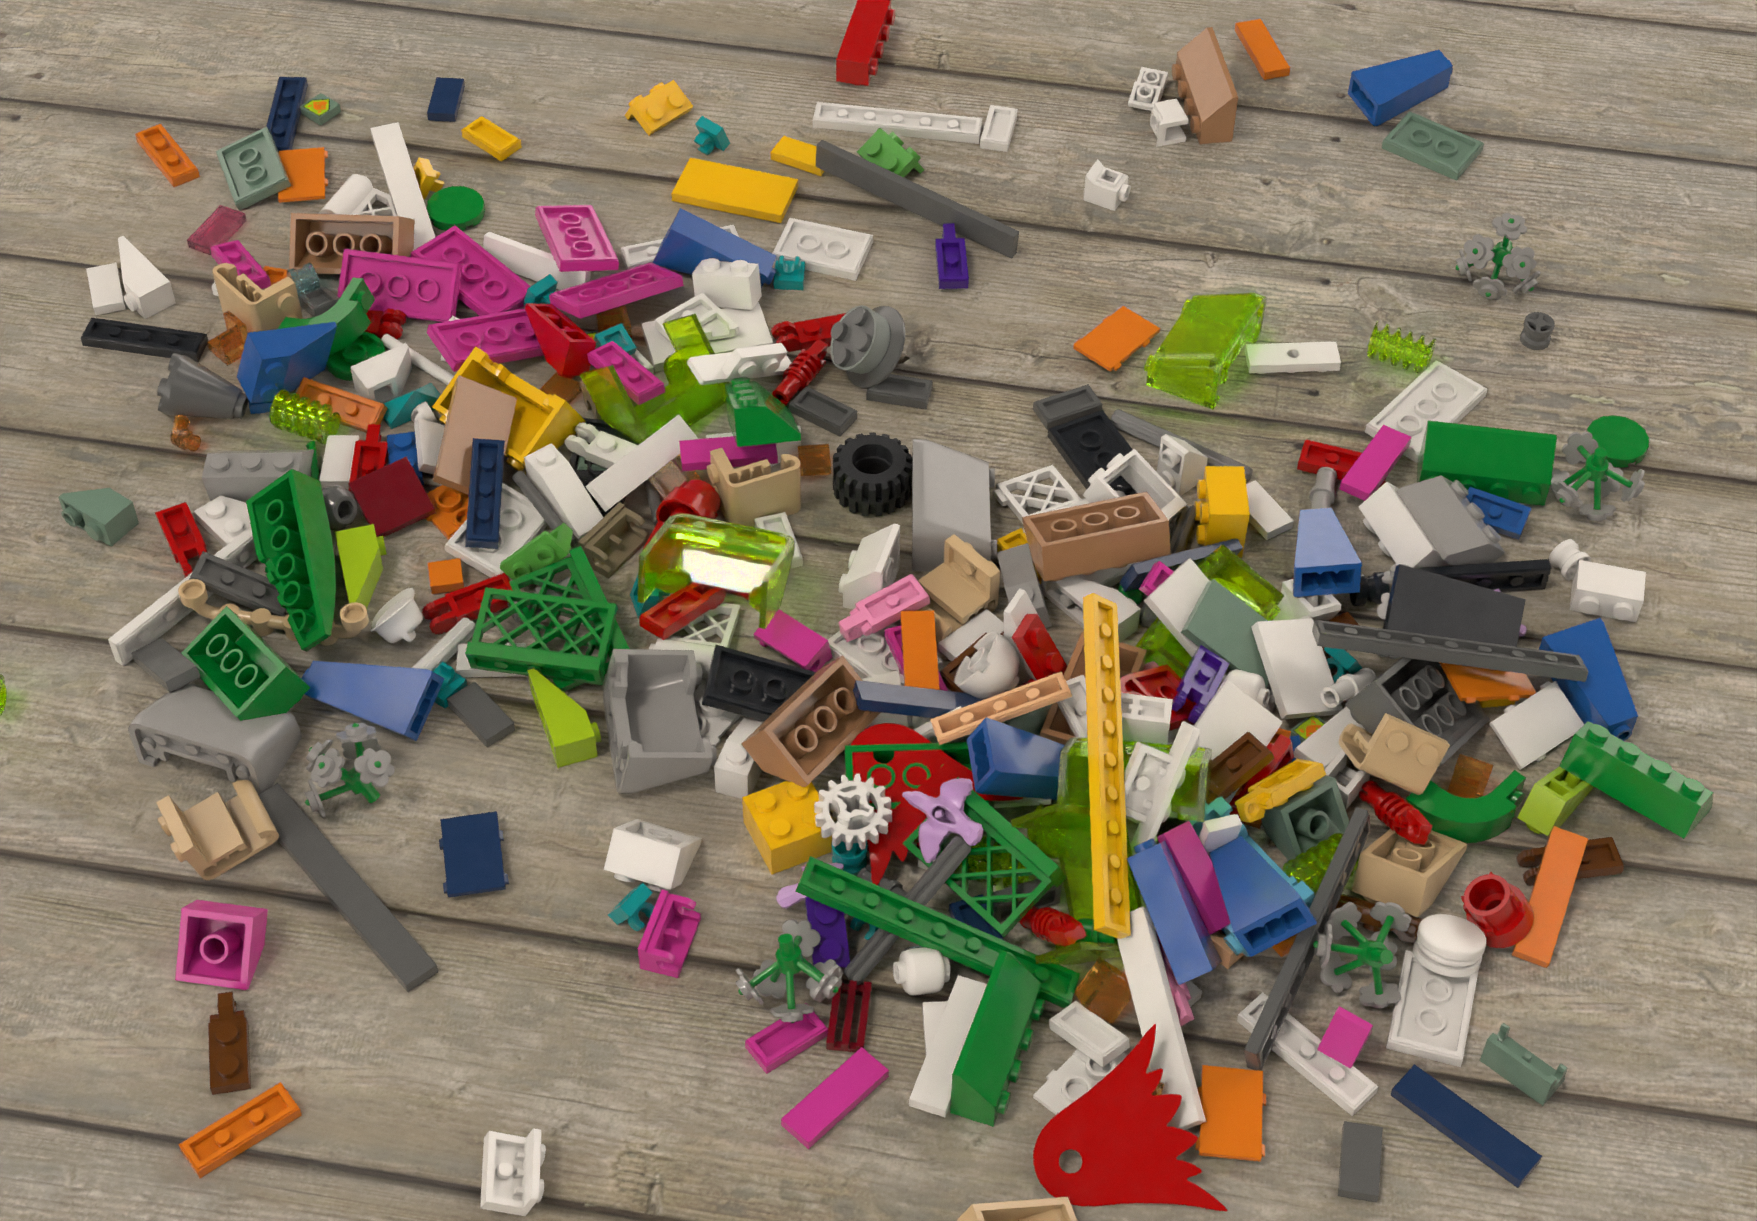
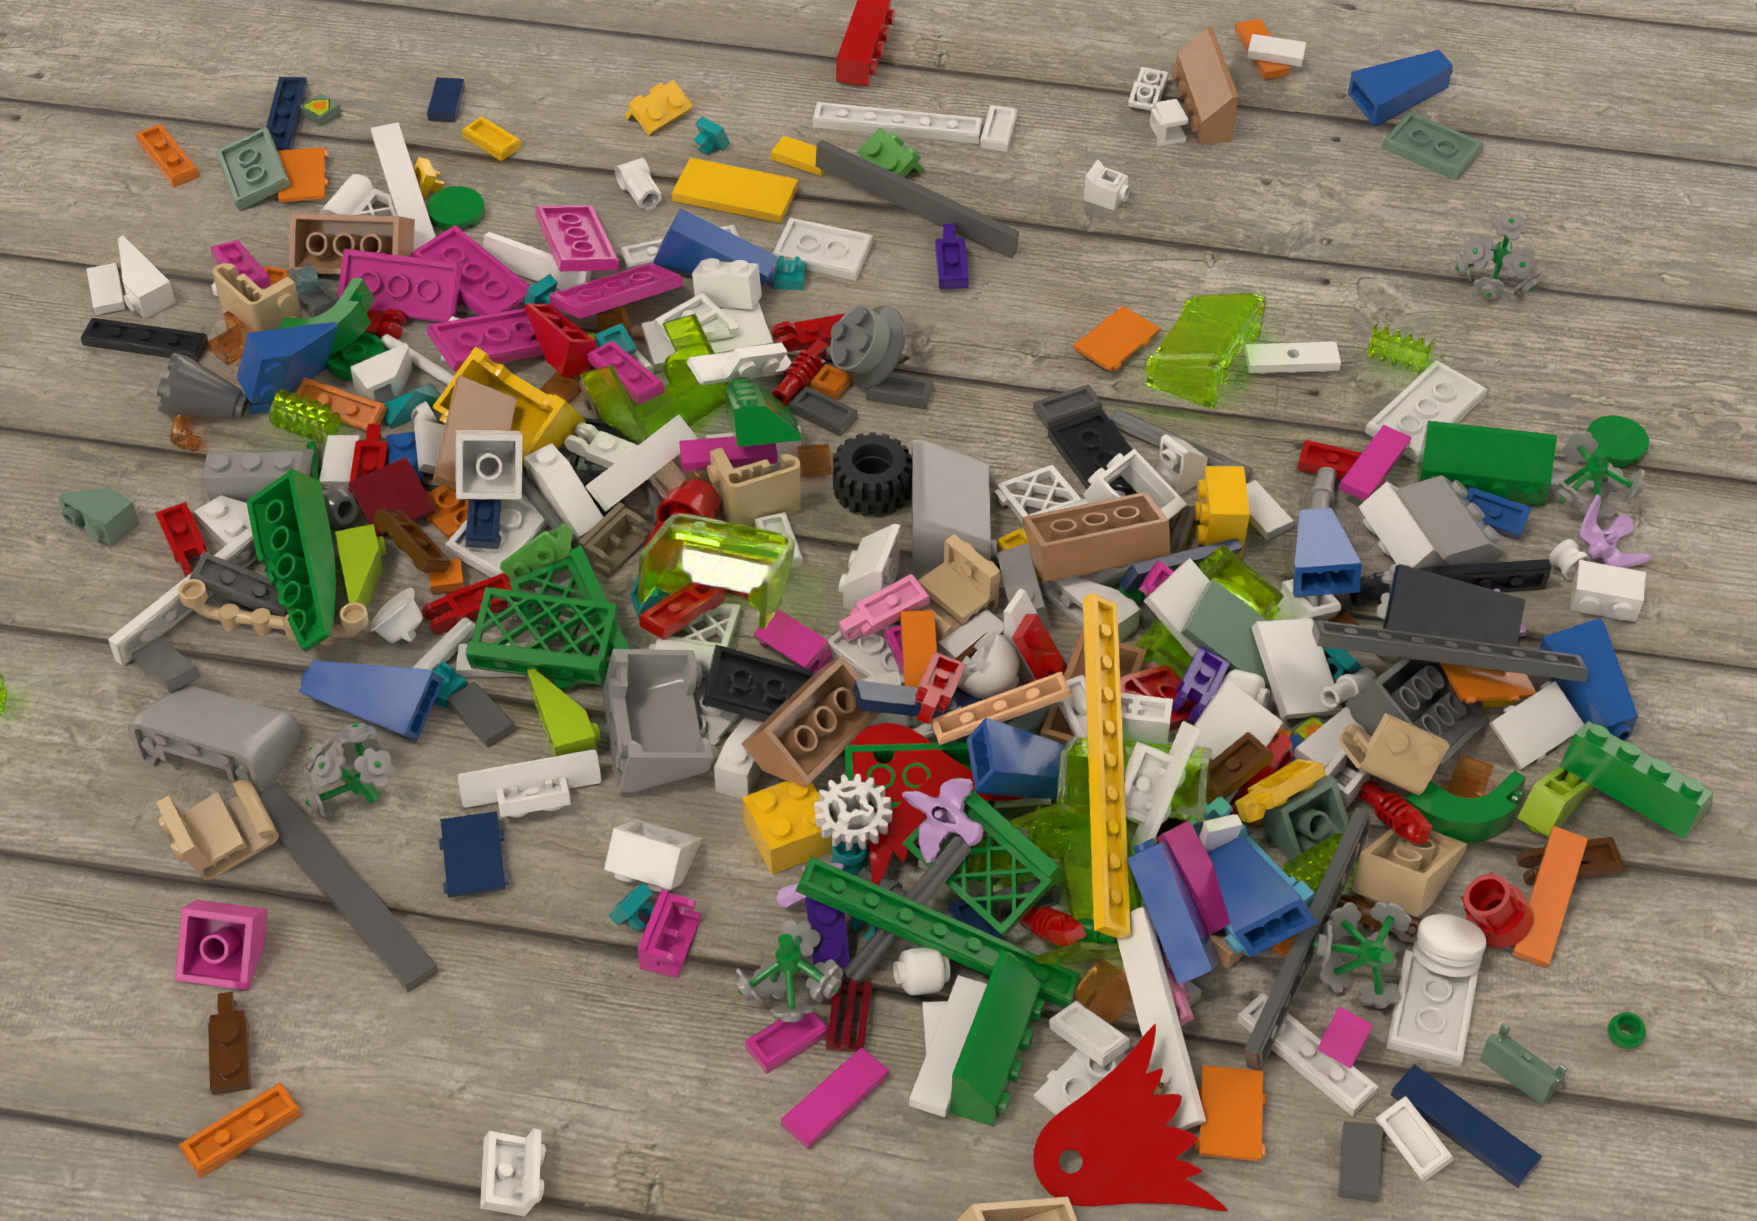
(216, 229): clear pink tile -> none
(244, 669): green slope -> none
(412, 540): none -> reddish brown hinge
(488, 464): none -> white slope
(530, 784): none -> white bracket
(637, 180): none -> white piece
(831, 381): none -> orange tile
(938, 685): none -> hinge
(1276, 50): none -> white tile
(1414, 1139): none -> white tile
(1537, 331): dark grey wheel -> none
(1603, 542): none -> lavender animal
(1630, 1023): none -> green plate

